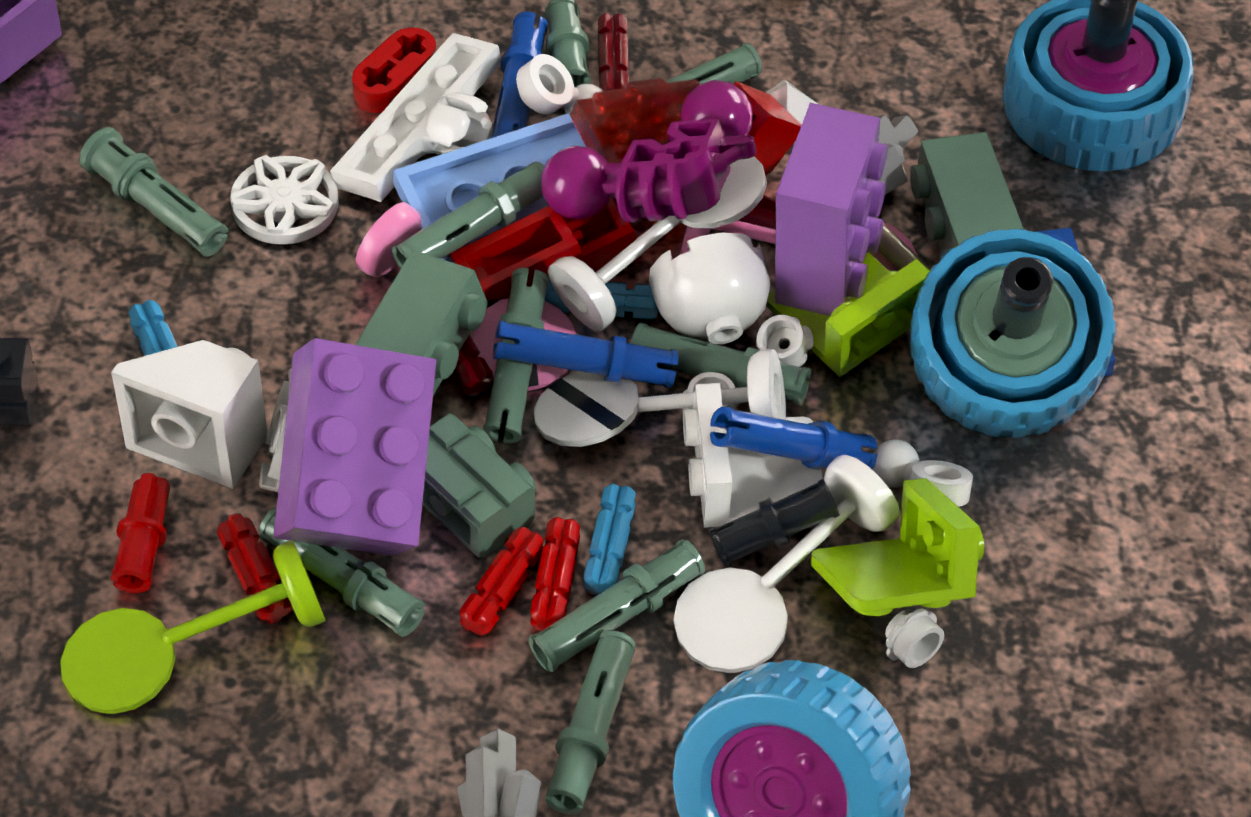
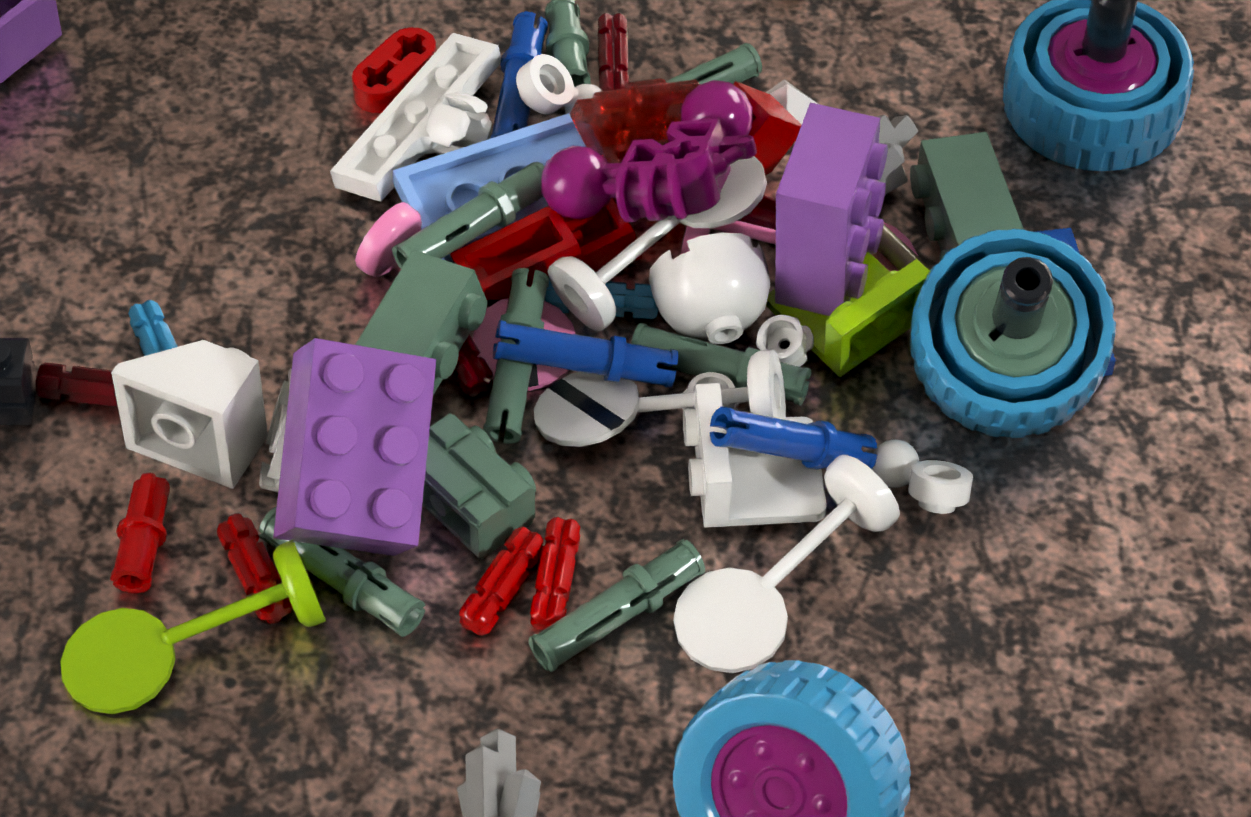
(81, 384): none -> dark red axle
(137, 179): sand green pin -> none
(284, 199): white wheel -> none
(584, 744): sand green pin -> none
(609, 538): dark azure axle -> none
(774, 522): black pin -> none
(913, 637): white plate -> none
(923, 567): lime bracket -> none

